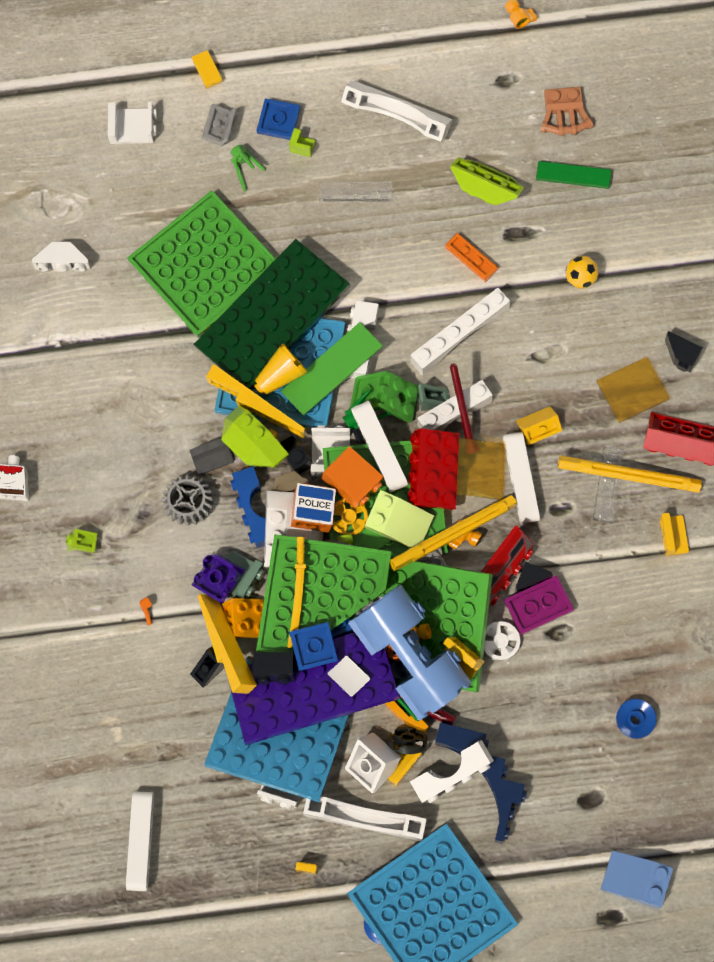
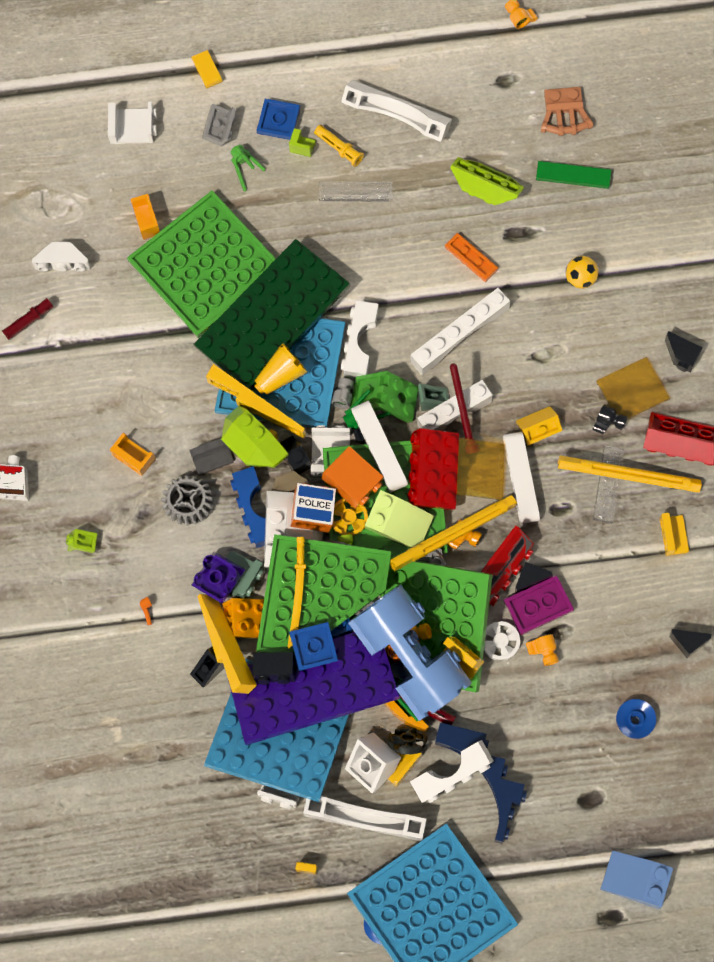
(32, 315): none -> dark red pin
(132, 454): none -> light orange panel
(140, 841): white beam -> none
(145, 216): none -> light orange panel
(332, 368): bright green window -> none
(342, 396): none -> light grey piece
(345, 149): none -> yellow pin
(349, 676): white sticker -> none
(546, 646): none -> light orange piece
(607, 417): none -> black piece
(689, 641): none -> black slope

